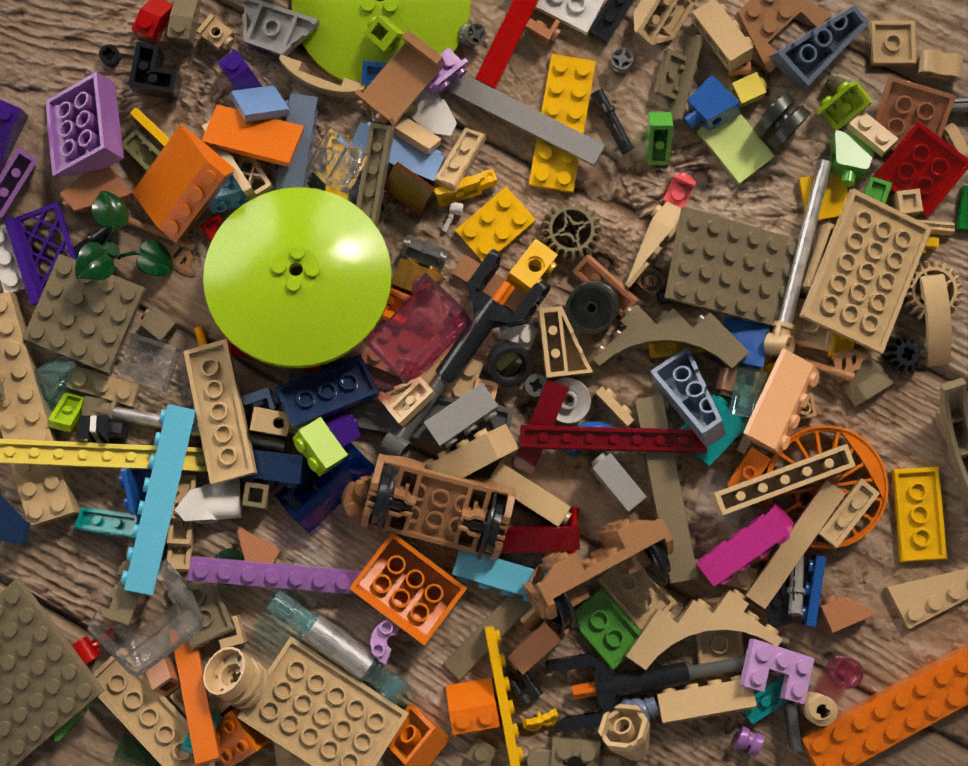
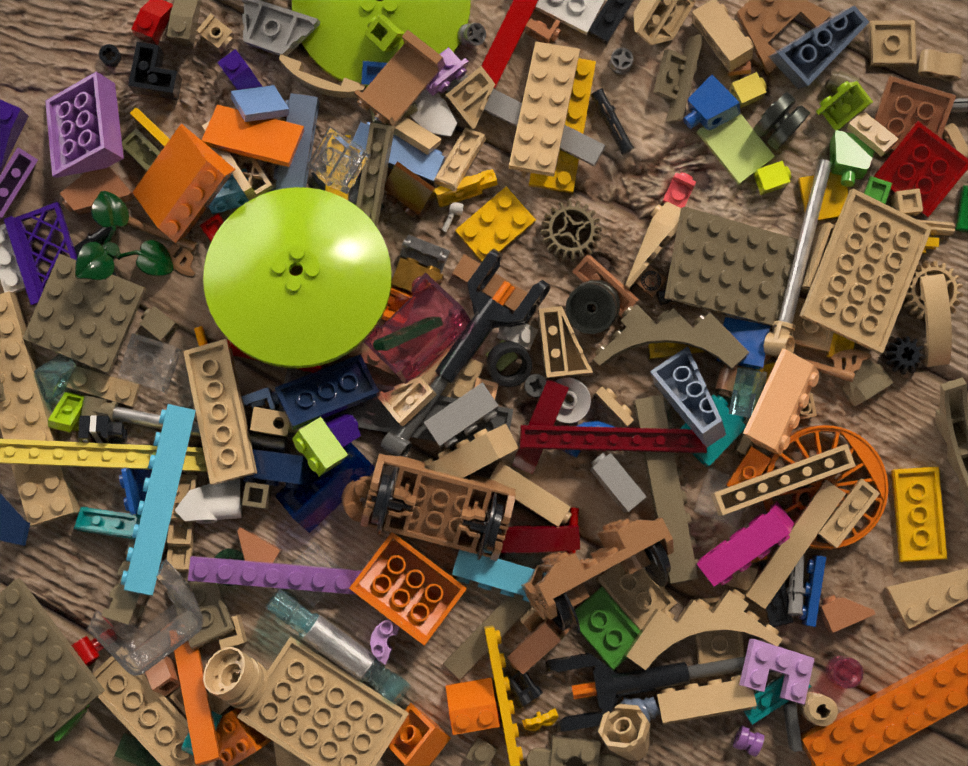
(407, 333): none -> clear green tile
(472, 95): none -> tan wing
(535, 255): yellow brick -> none
(544, 109): none -> tan plate
(659, 138): bright green slope -> none
(772, 177): none -> neon yellow brick

